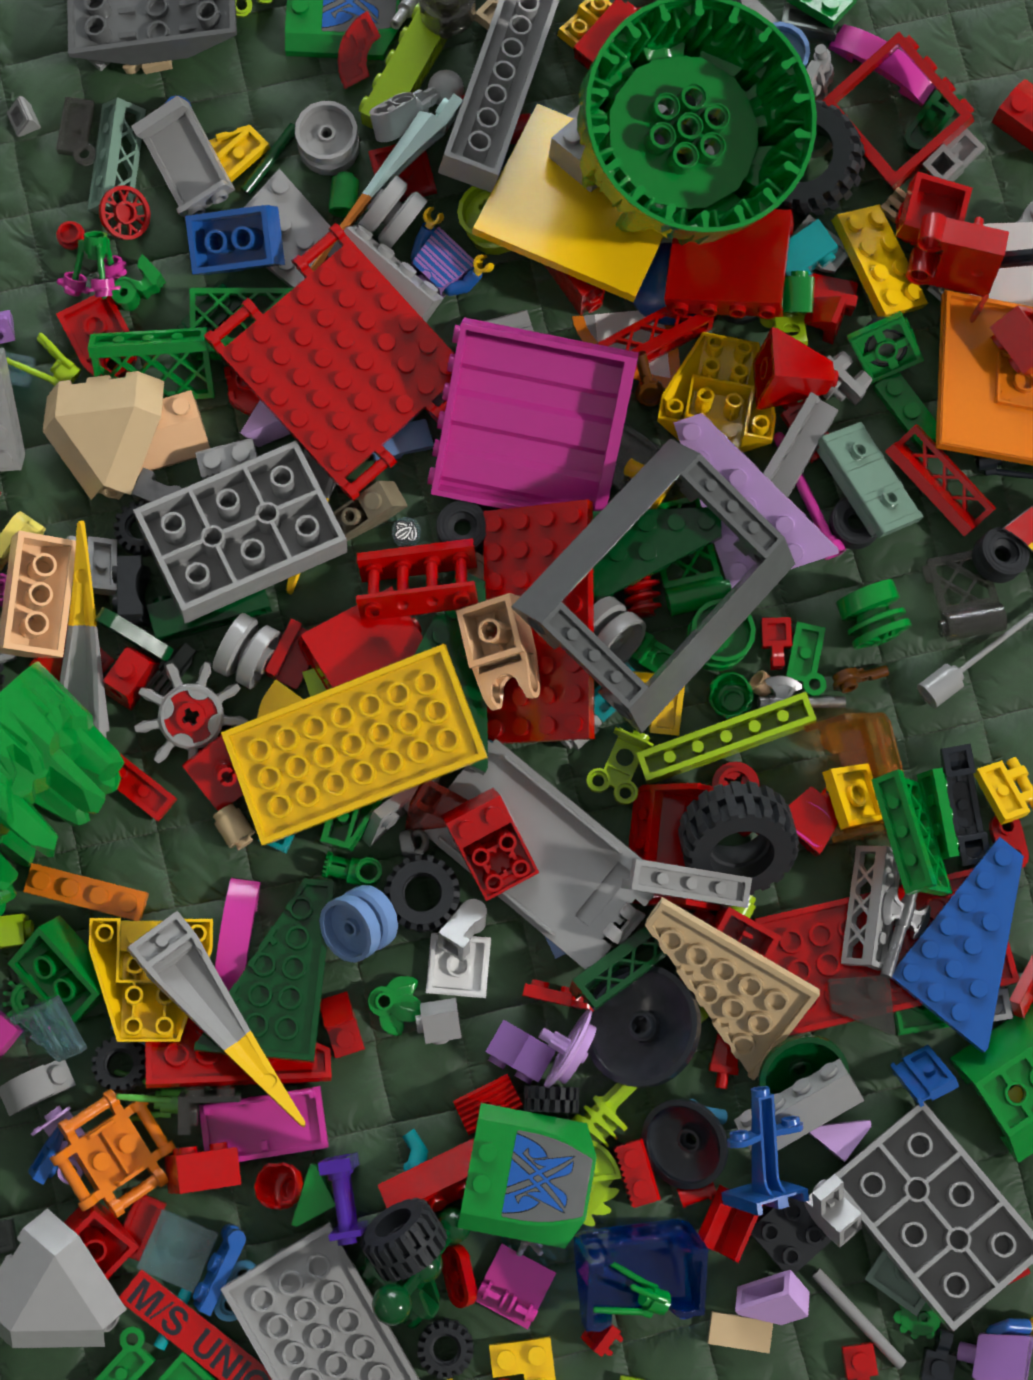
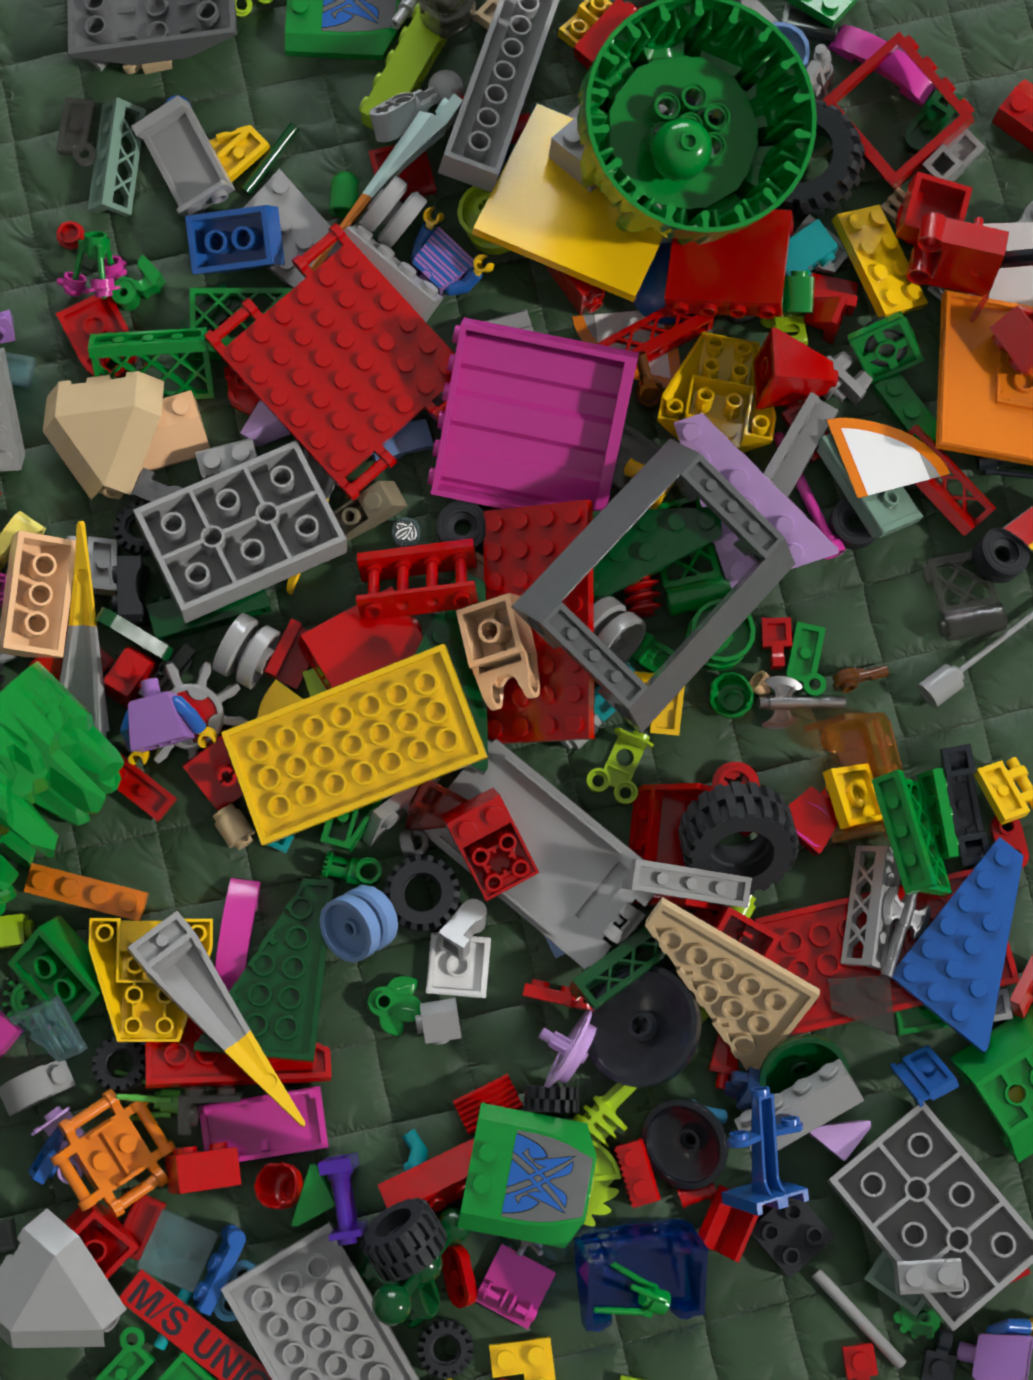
(22, 117): light grey slope -> none
(62, 369): lime plant -> none
(124, 212): red wheel -> none
(160, 721): none -> medium lavender torso
(327, 137): light grey wheel -> none
(341, 1025): red slope -> none
(354, 49): red tile -> none
(520, 1052): medium lavender brick -> none
(602, 1340): red tile -> none
(681, 149): none -> green cylinder
(726, 738): lime brick -> none
(739, 1332): tan tile -> none
(741, 1086): none -> dark blue tile
(774, 1299): lavender slope -> none
(833, 1212): light grey brick -> none
(873, 614): green wheel -> none
(882, 456): none -> sticker
(928, 1276): none -> light grey brick

